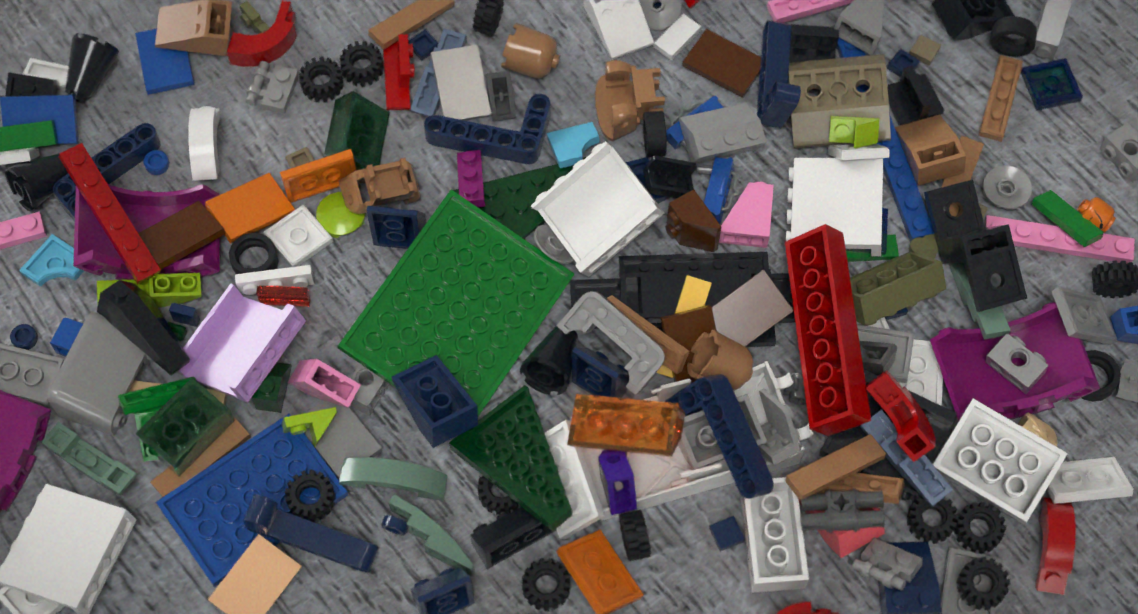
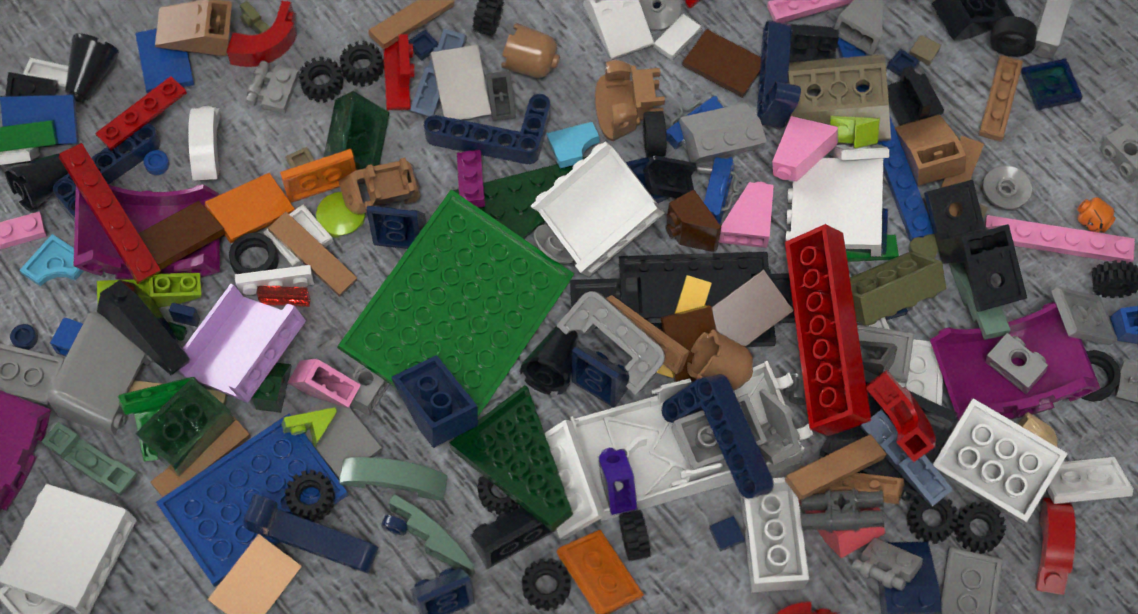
(141, 113): none -> red bracket
(312, 253): none -> medium nougat tile
(626, 425): clear orange slope -> none
(802, 147): none -> bright pink slope
(994, 572): black tyre -> none
(1067, 218): green tile -> none

